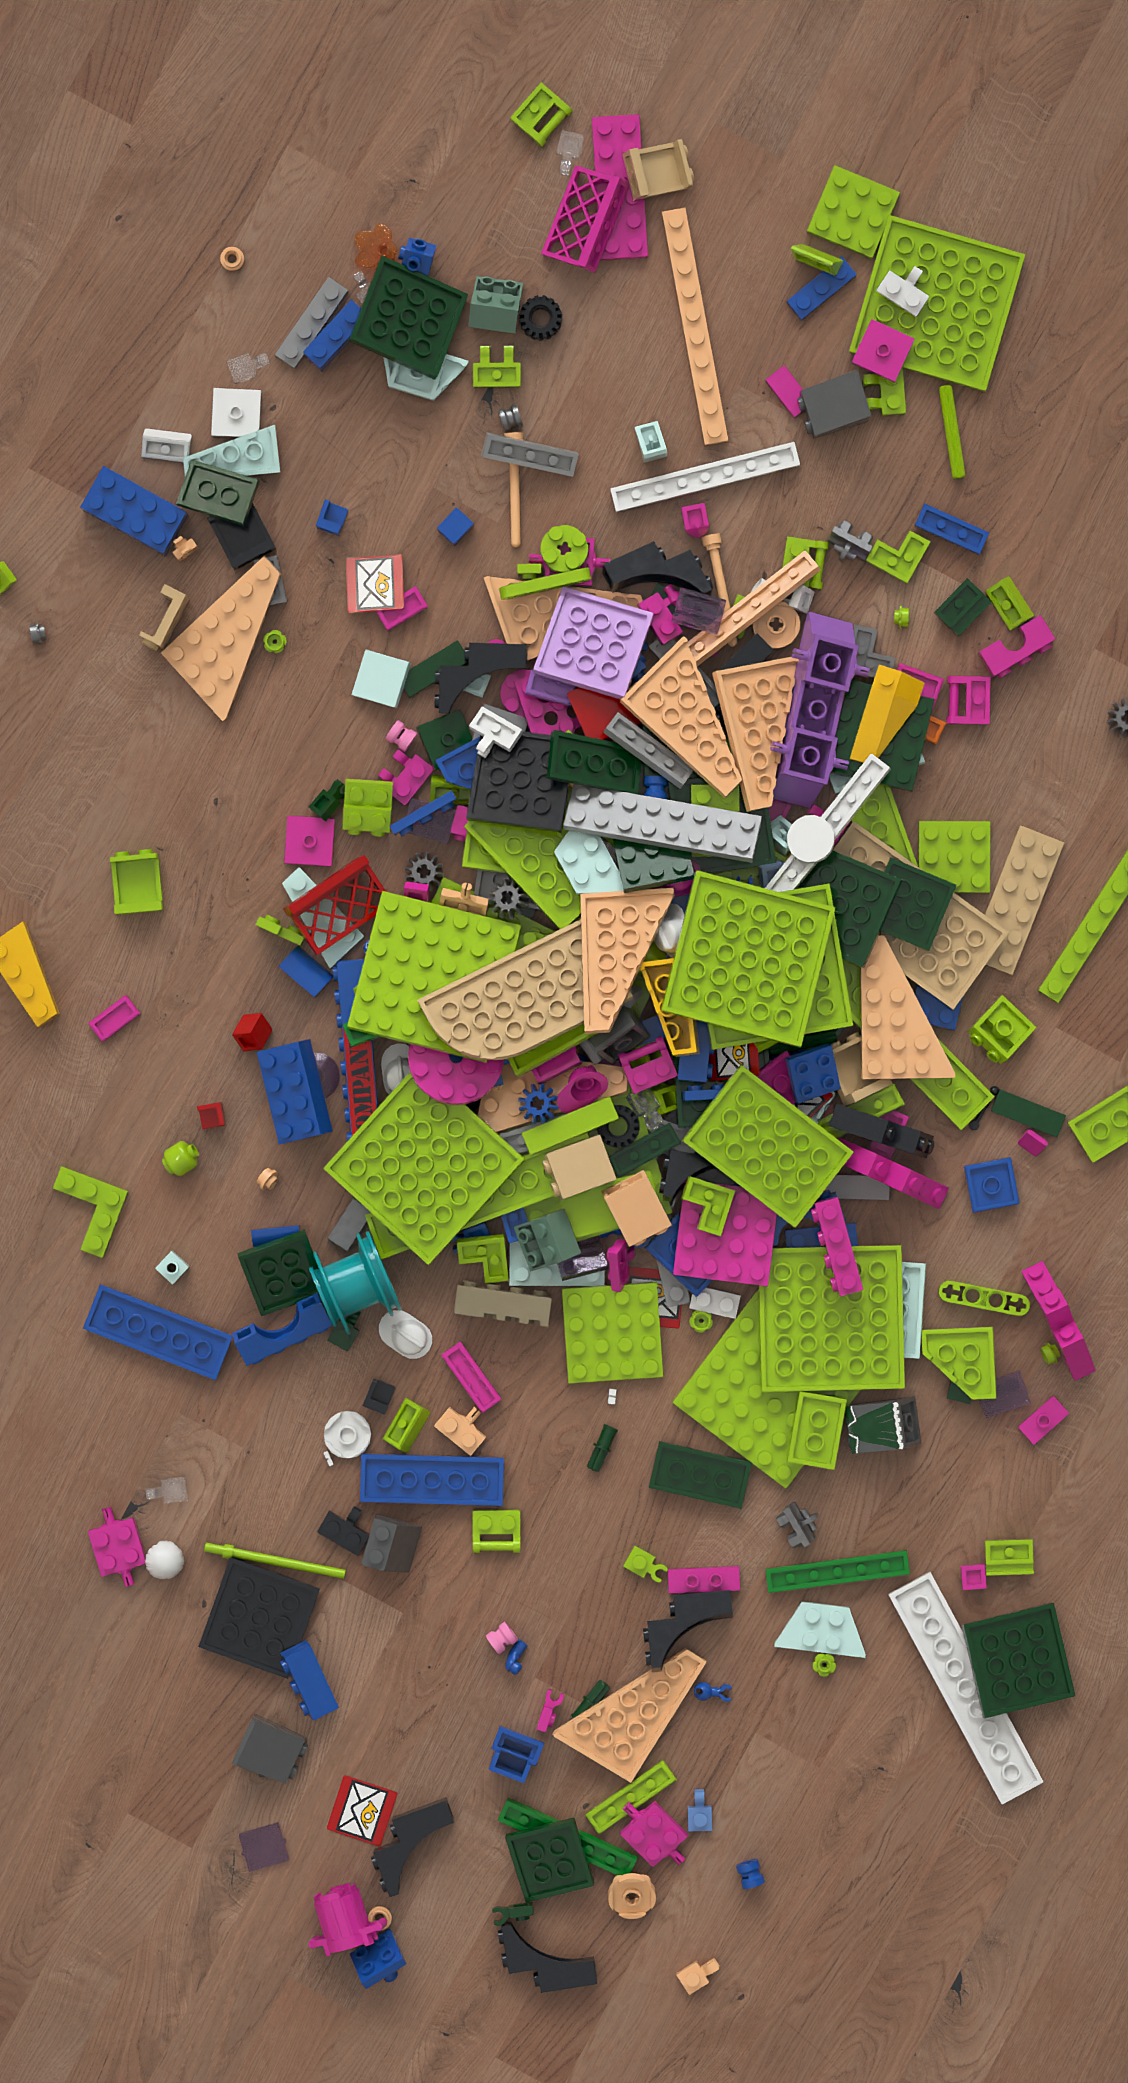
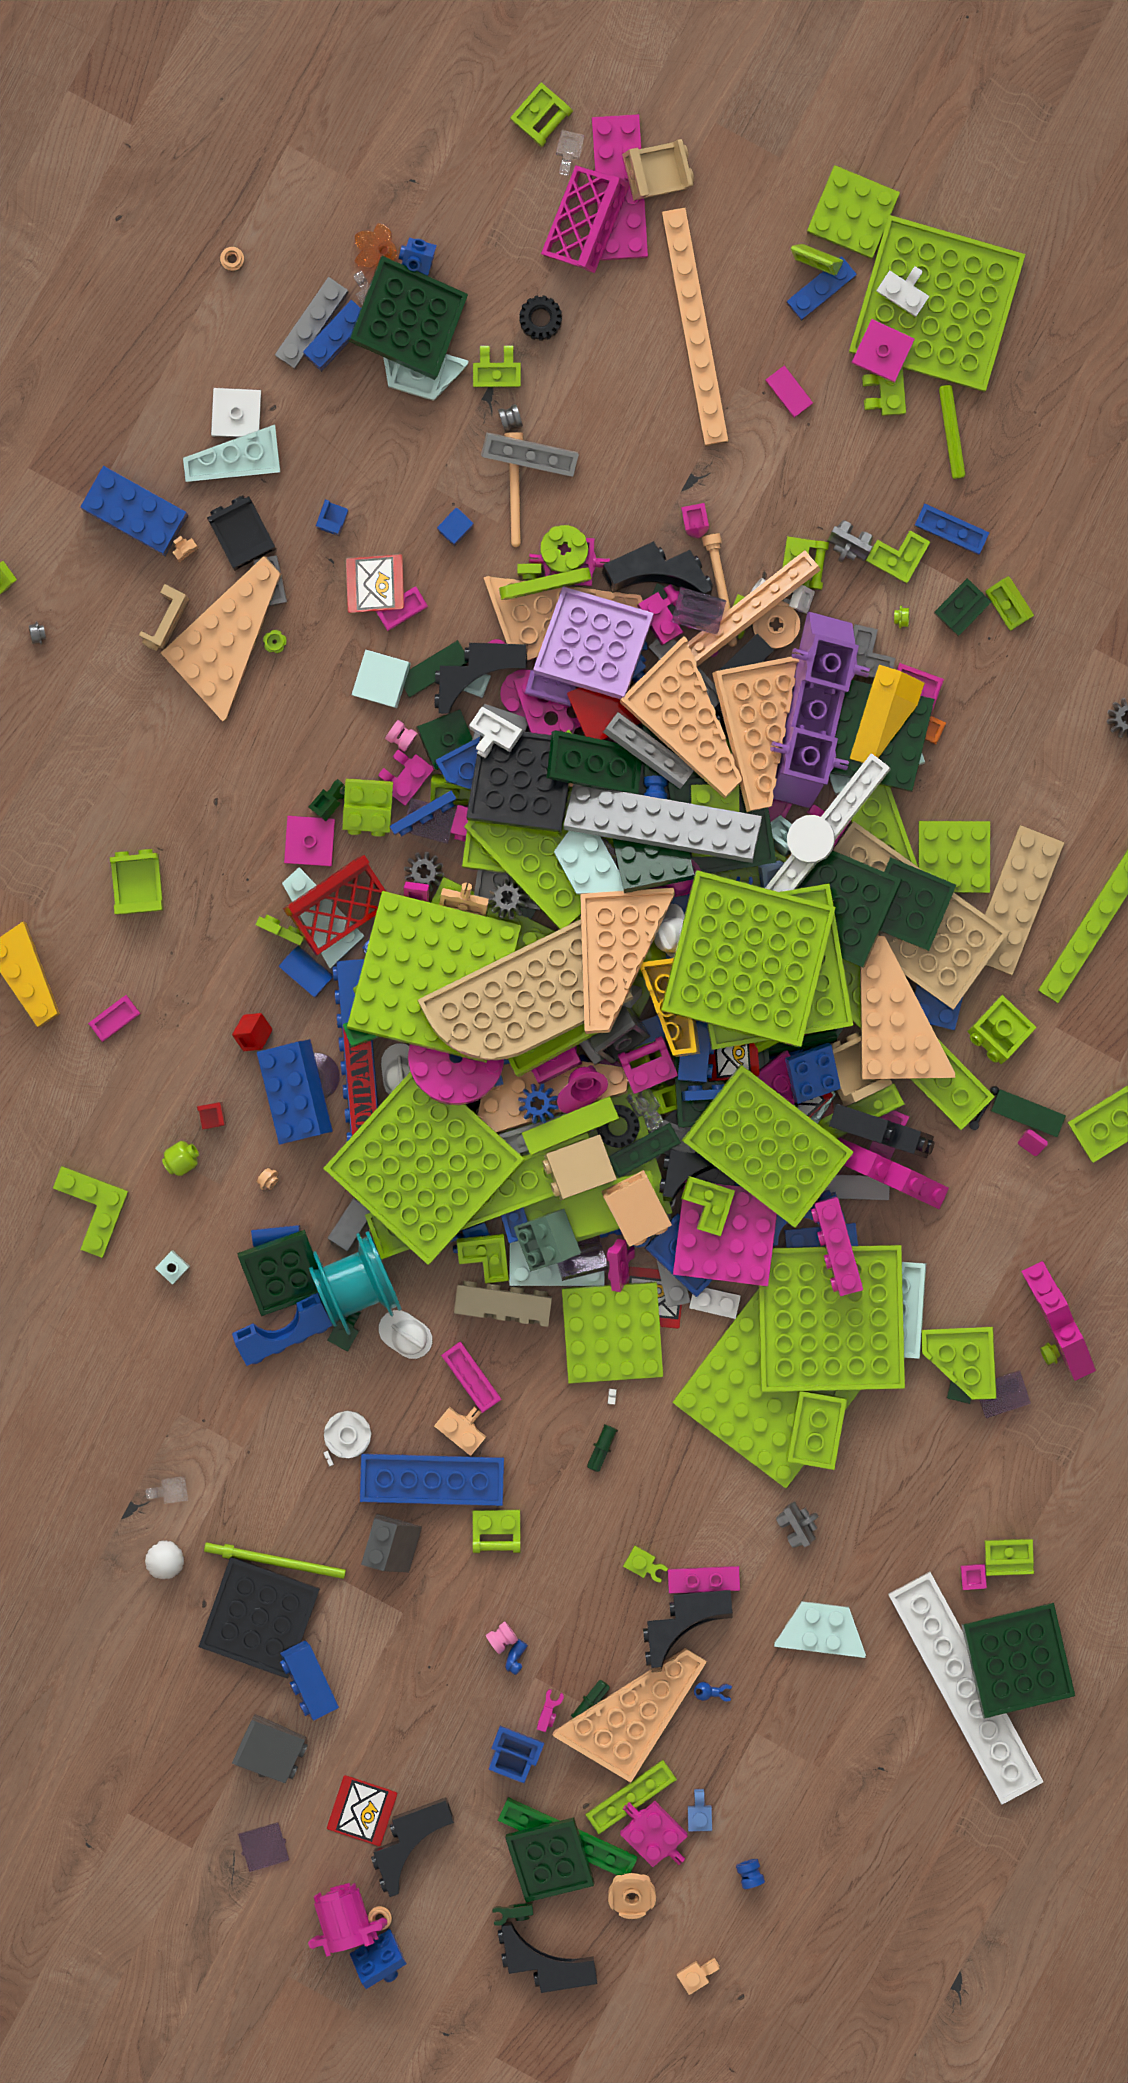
(117, 1546): dark pink plate -> none
(158, 1332): blue plate -> none
(165, 445): white slope -> none
(217, 492): plate -> none
(243, 367): clear plate -> none
(344, 1531): black plate -> none
(379, 1396): black panel -> none
(406, 1425): lime slope -> none
(495, 304): sand green slope -> none
(651, 441): light aqua slope -> none
(700, 1474): dark green plate -> none
(701, 1327): lime plate -> none
(705, 477): white plate -> none
(824, 1658): lime plate -> none
(834, 405): dark grey slope -> none
(837, 1571): green plate -> none
(882, 1425): slope -> none
(977, 700): dark pink plate -> none
(983, 1300): lime beam -> none
(991, 1185): blue plate -> none
(1036, 638): dark pink arch -> none
(1043, 1420): dark pink plate -> none

